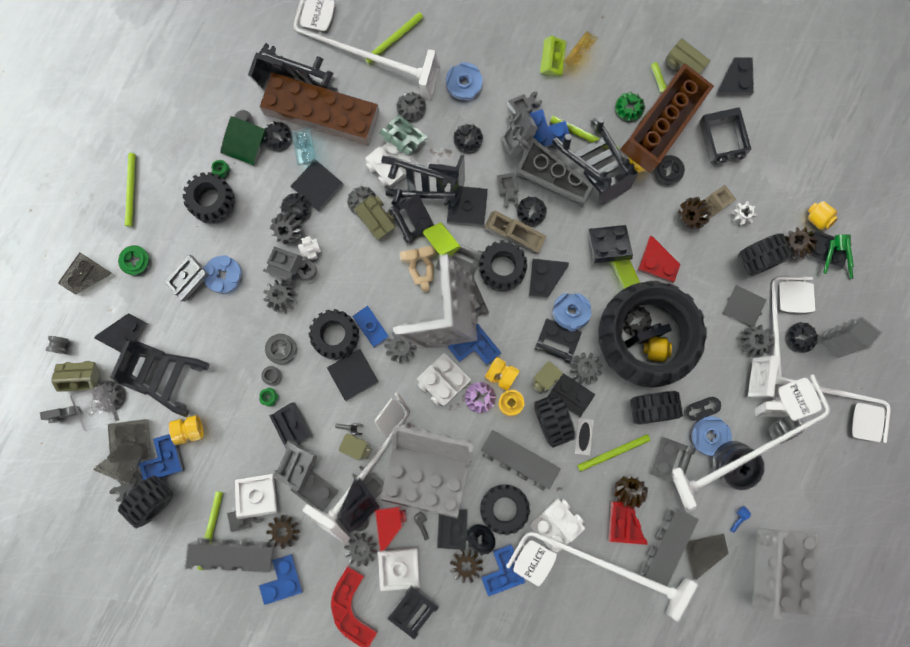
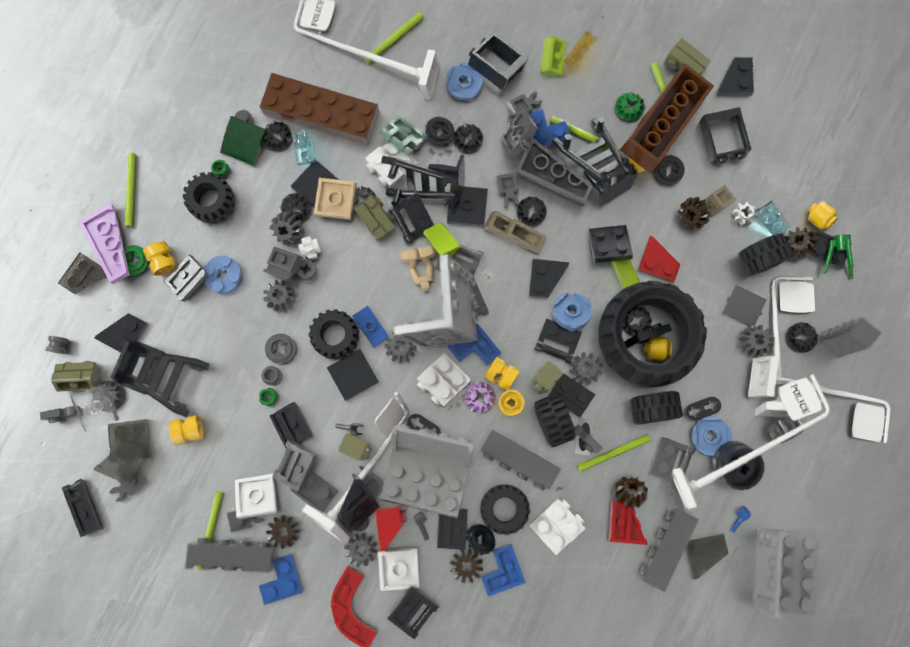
(81, 508): none -> black plate
(106, 241): none -> lavender wing
(145, 501): black tyre -> none
(159, 256): none -> yellow wheel
(167, 461): blue plate -> none
(268, 61): black hand -> none
(335, 198): none -> tan plate
(412, 113): dark grey gear -> none
(423, 421): none -> black beam
(447, 130): none -> black gear
(503, 50): none -> black window
(503, 250): black tyre -> none
(536, 562): white piece -> none
(590, 443): none -> dark grey plate
(772, 218): none -> clear light blue hips

